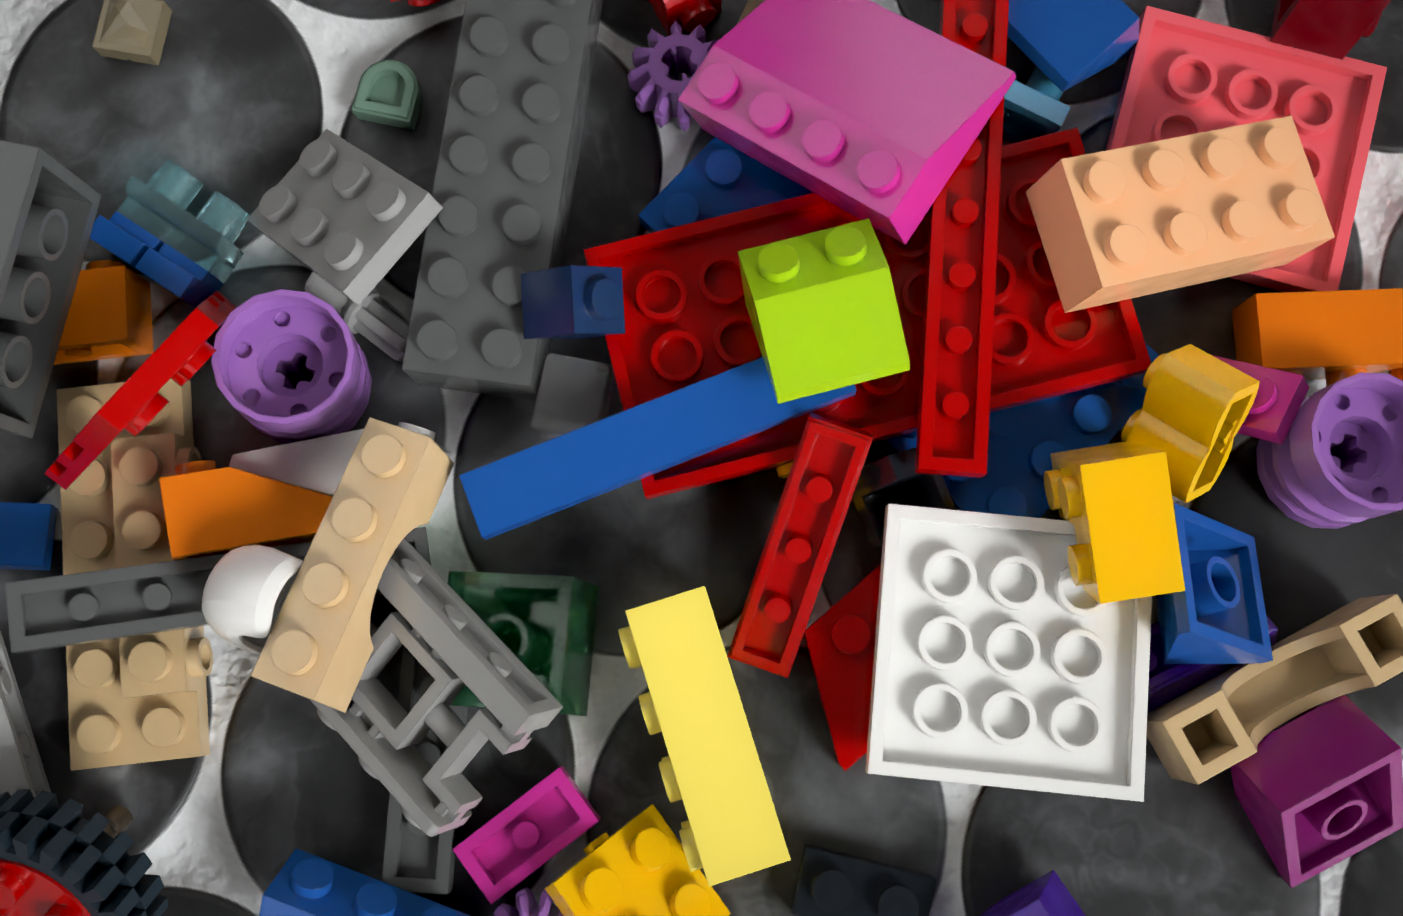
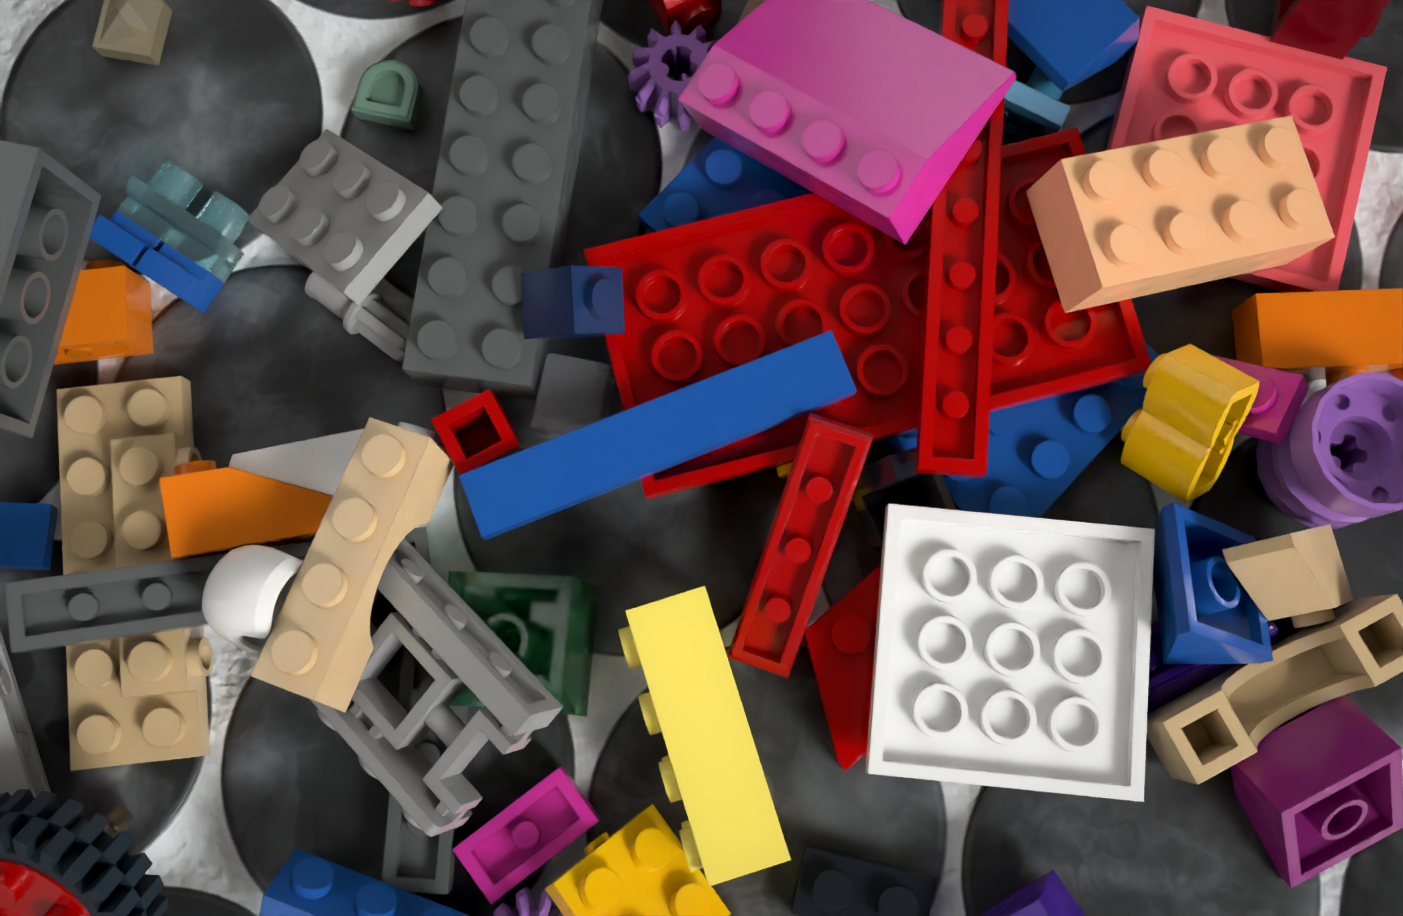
(138, 398): red wing -> none
(283, 338): medium lavender wheel -> none
(477, 432): none -> red brick
(824, 310): lime slope -> none
(1121, 520): yellow brick -> none
(1293, 575): none -> tan slope

